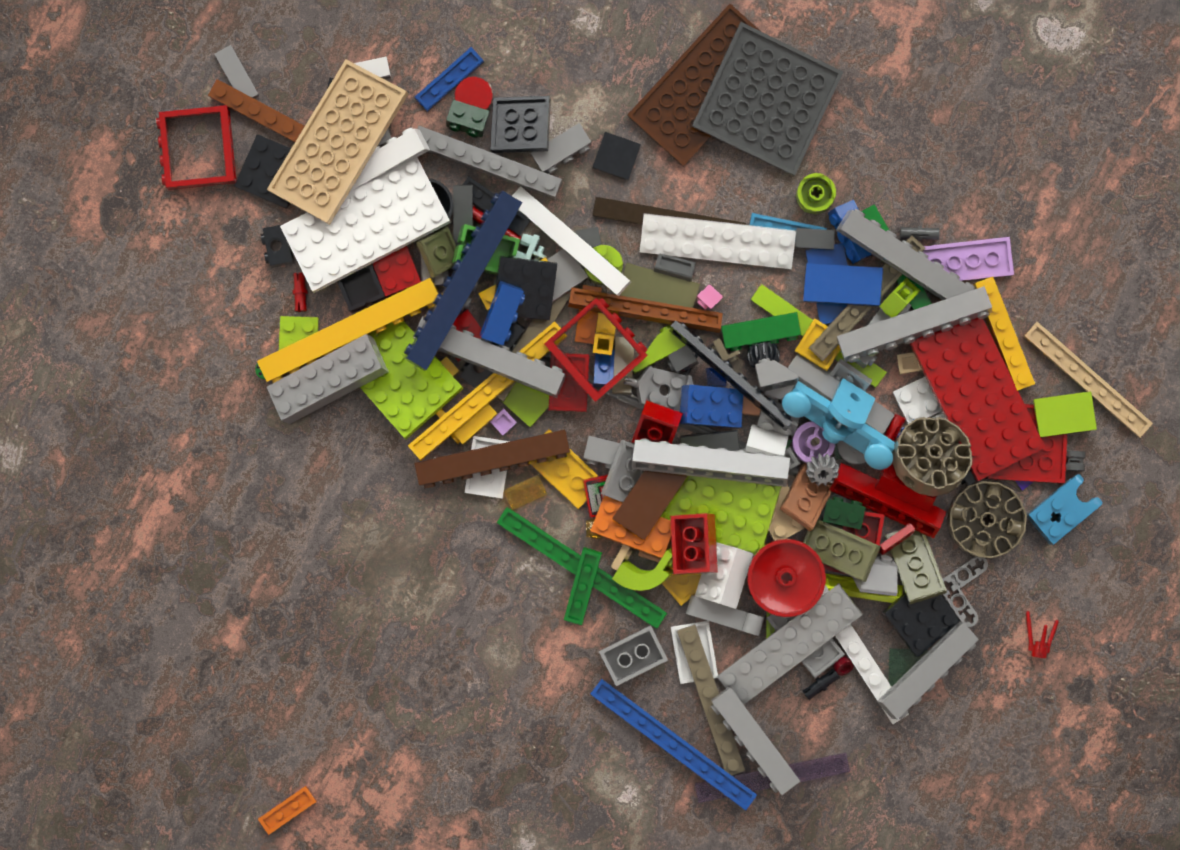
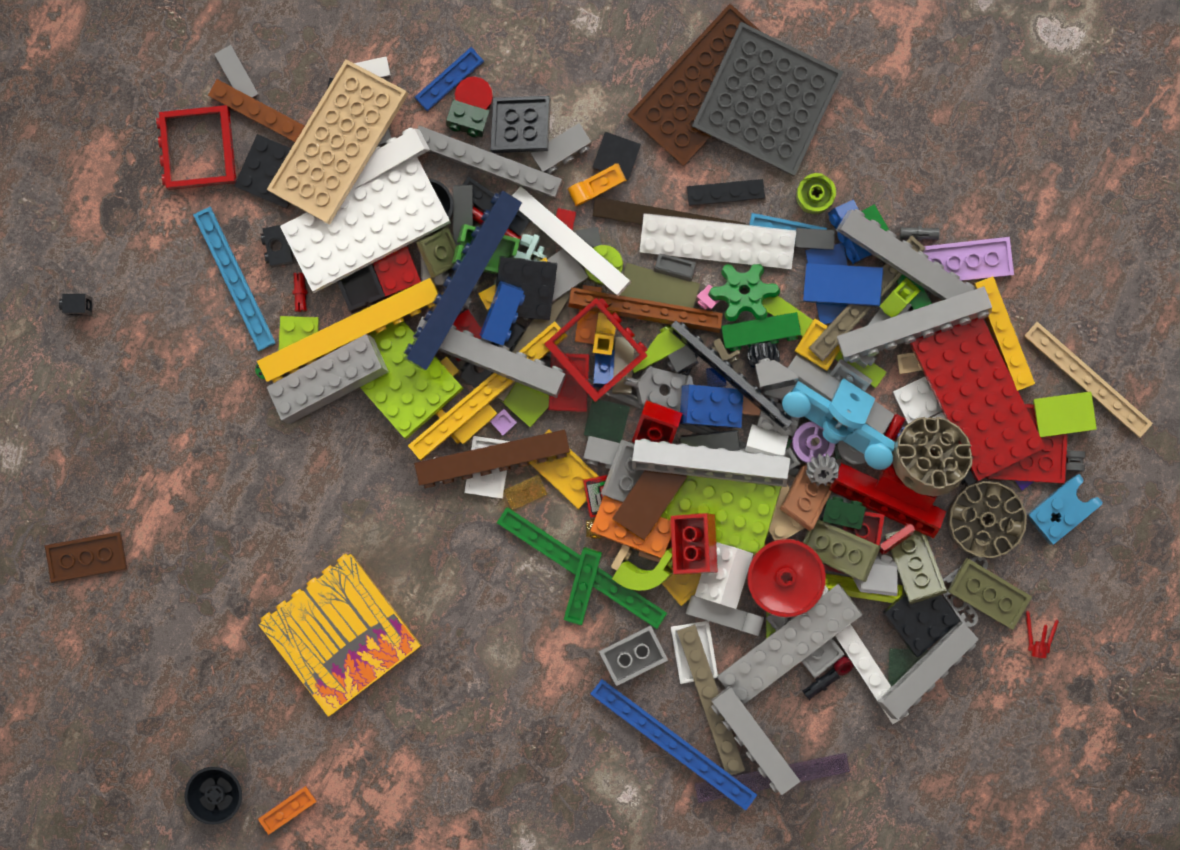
(76, 305): none -> black brick
(86, 557): none -> reddish brown tile
(202, 795): none -> black piece
(234, 279): none -> dark azure tile
(339, 634): none -> panel
(566, 217): none -> red tile
(596, 185): none -> light orange plate
(606, 420): none -> clear green plate
(725, 192): none -> black plate
(744, 302): none -> plate
(989, 593): none -> olive plate

